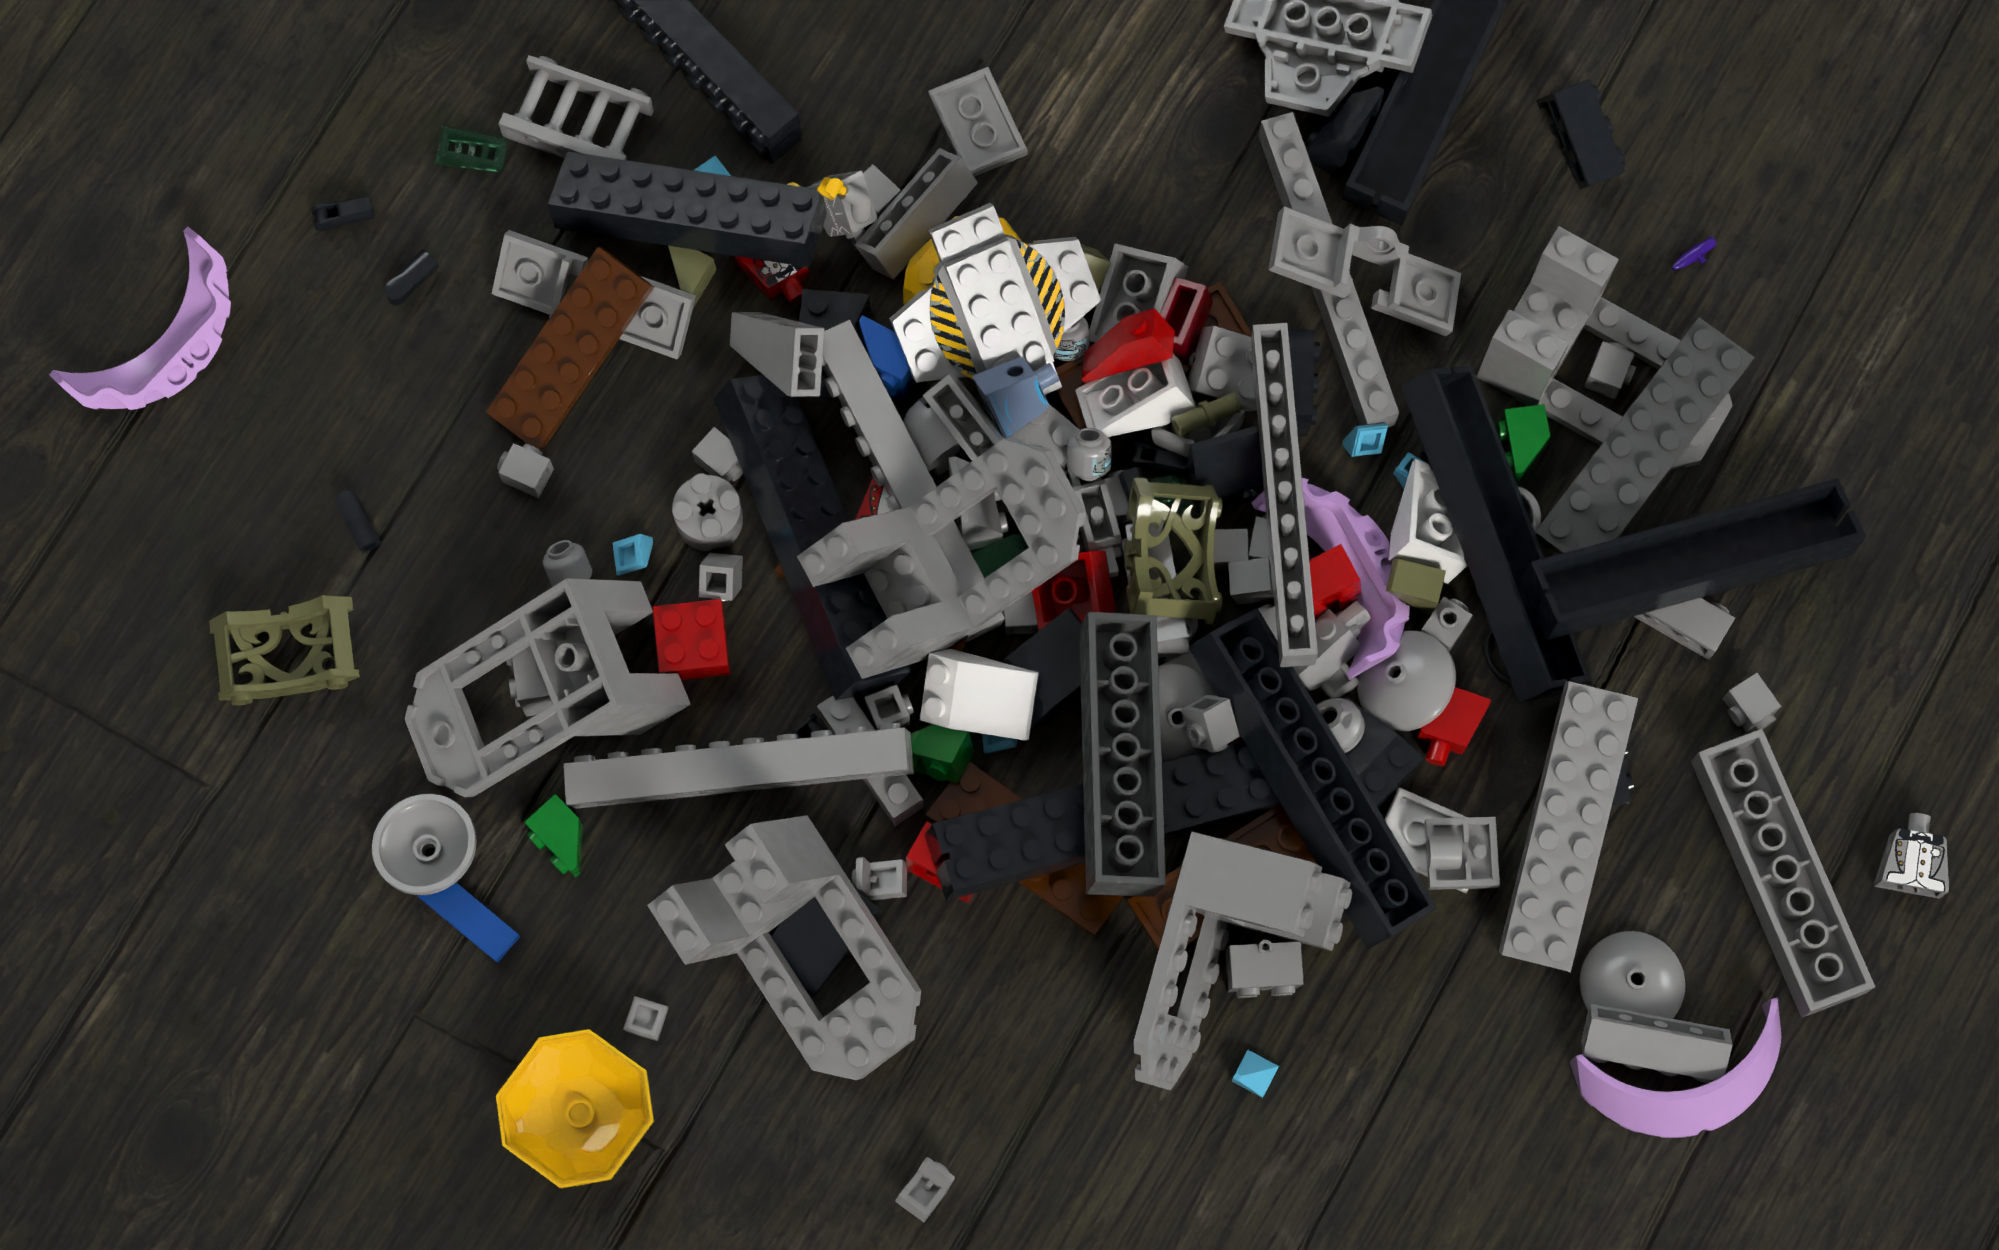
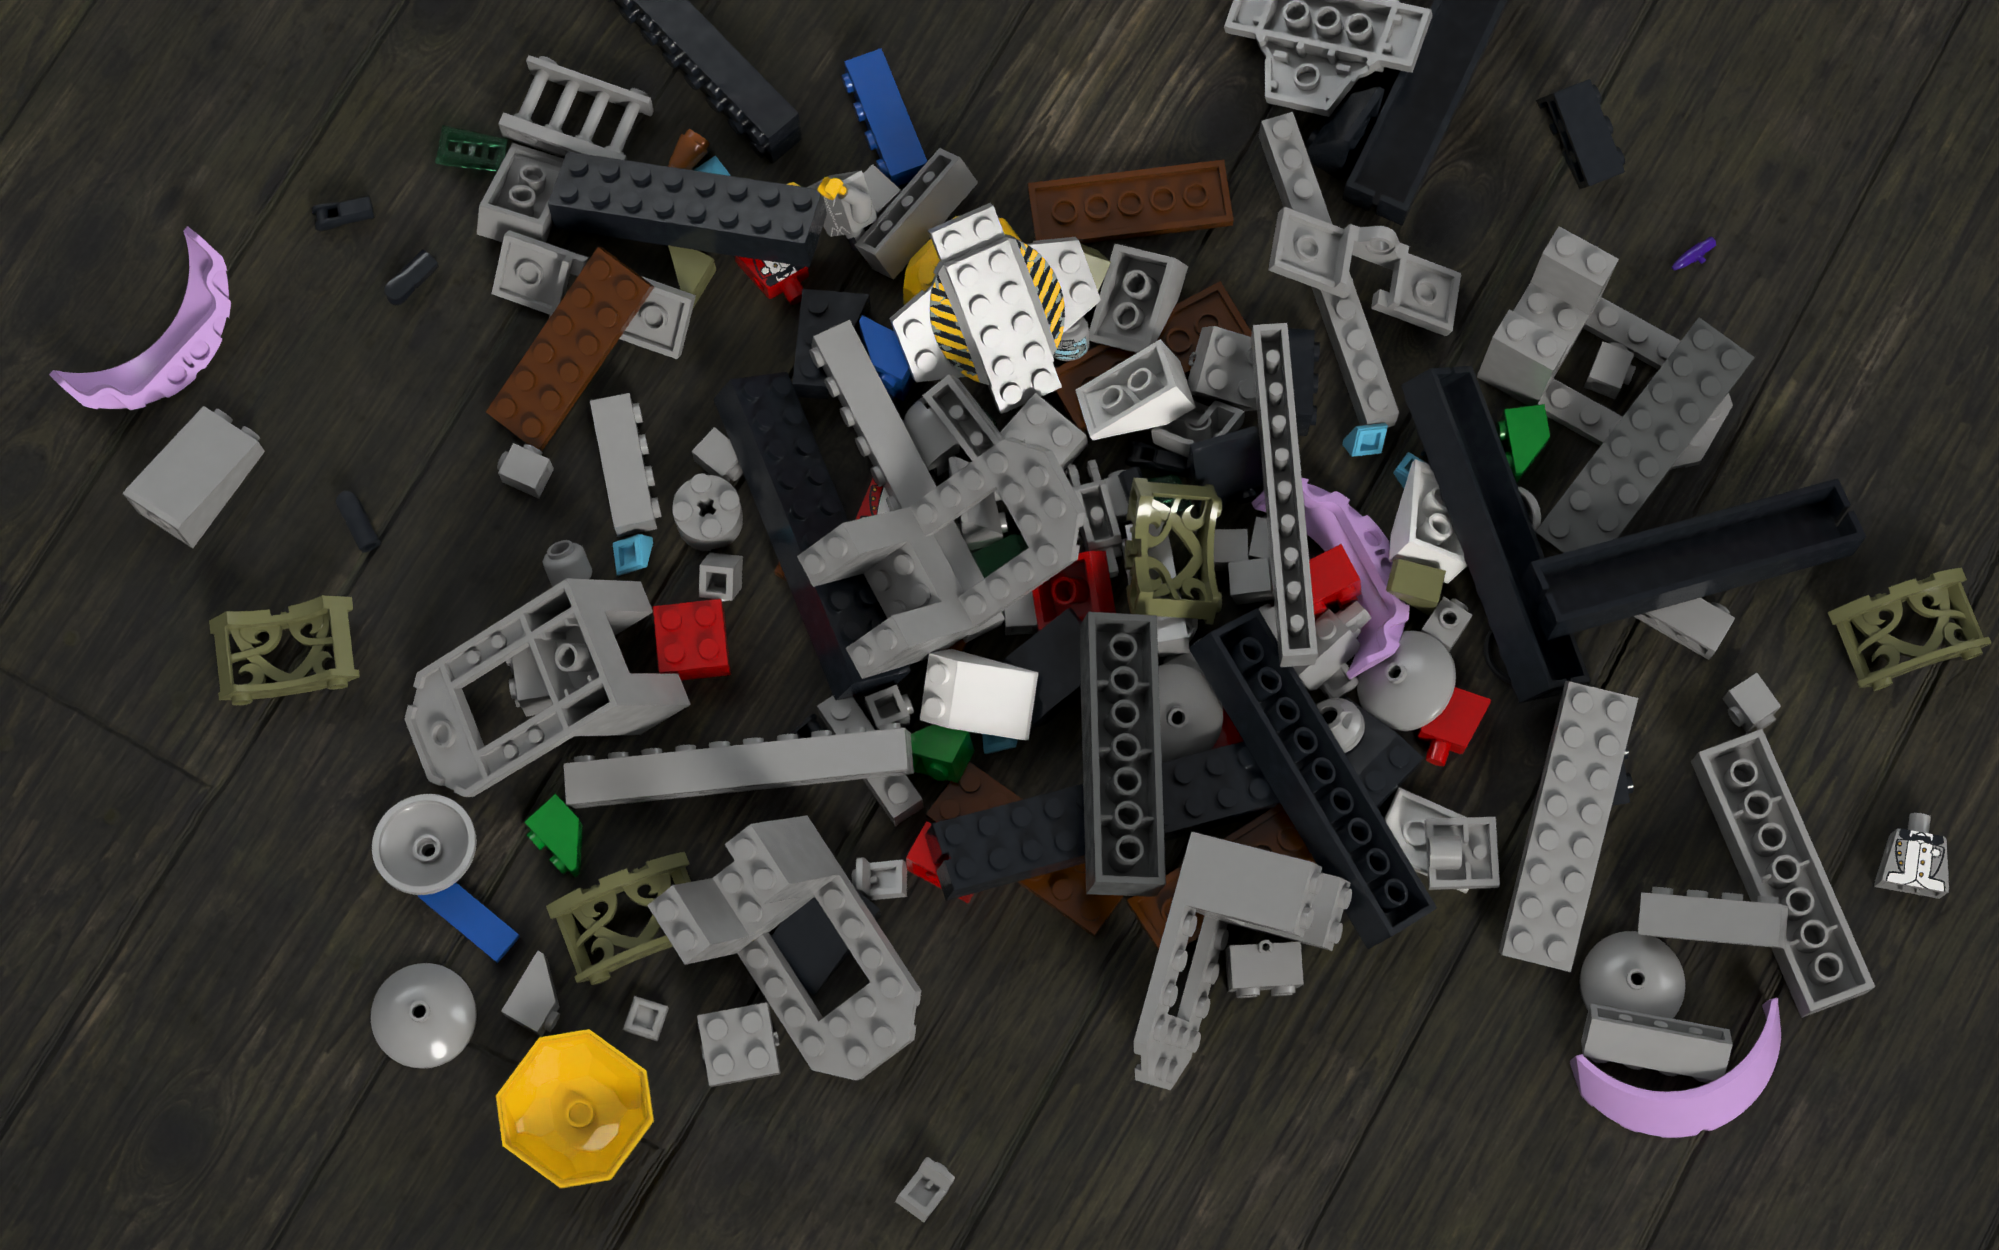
(195, 475): none -> light grey slope
(436, 1035): none -> light grey dish
(520, 195): none -> light grey slope
(534, 998): none -> light grey slope
(582, 904): none -> olive fence
(624, 465): none -> light grey brick
(688, 150): none -> dark orange cone
(739, 1044): none -> light grey brick
(781, 350): light grey slope -> none
(885, 116): none -> blue brick
(978, 122): light grey tile -> none
(1014, 393): sand blue torso -> none
(1089, 454): light grey head -> none
(1129, 345): red slope -> none
(1132, 203): none -> reddish brown plate
(1186, 313): dark red brick -> none
(1206, 414): olive pin -> none
(1210, 723): light grey brick -> none
(1255, 1073): medium azure slope -> none
(1713, 919): none -> light grey brick
(1944, 591): none -> olive fence

